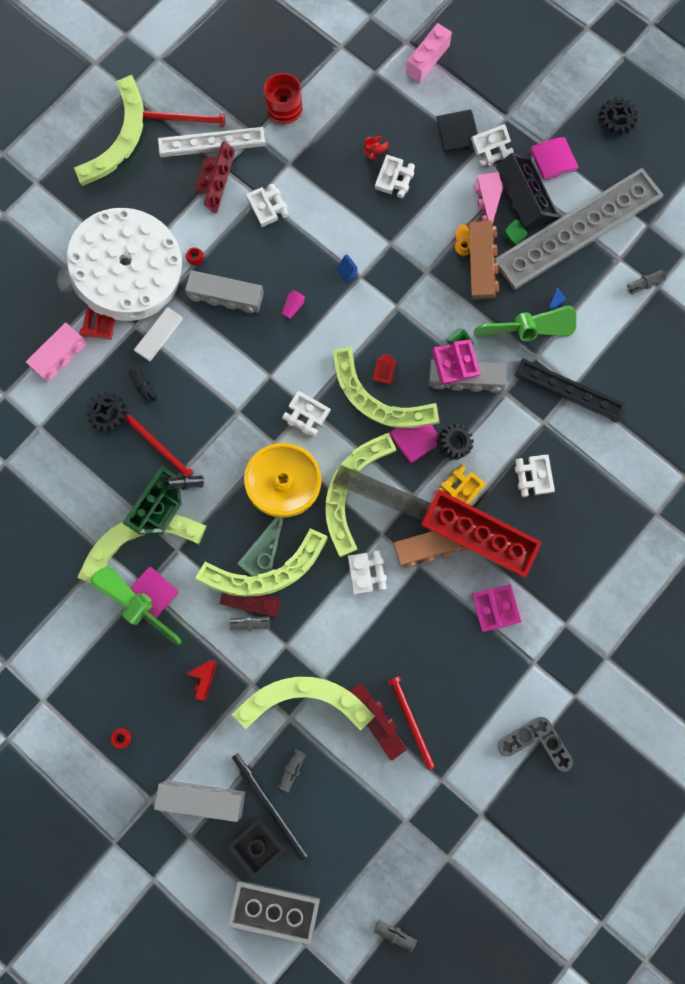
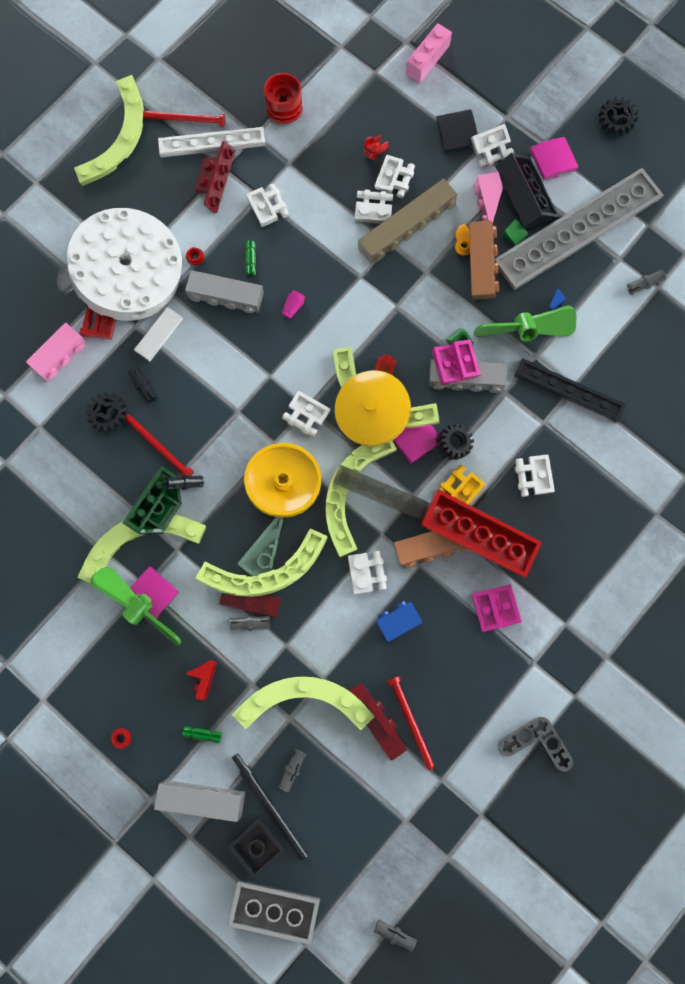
(201, 734): none -> green axle
(250, 259): none -> green axle
(347, 268): blue slope -> none
(372, 408): none -> yellow dish
(373, 212): none -> white plate
(398, 621): none -> blue brick
(407, 221): none -> dark tan brick

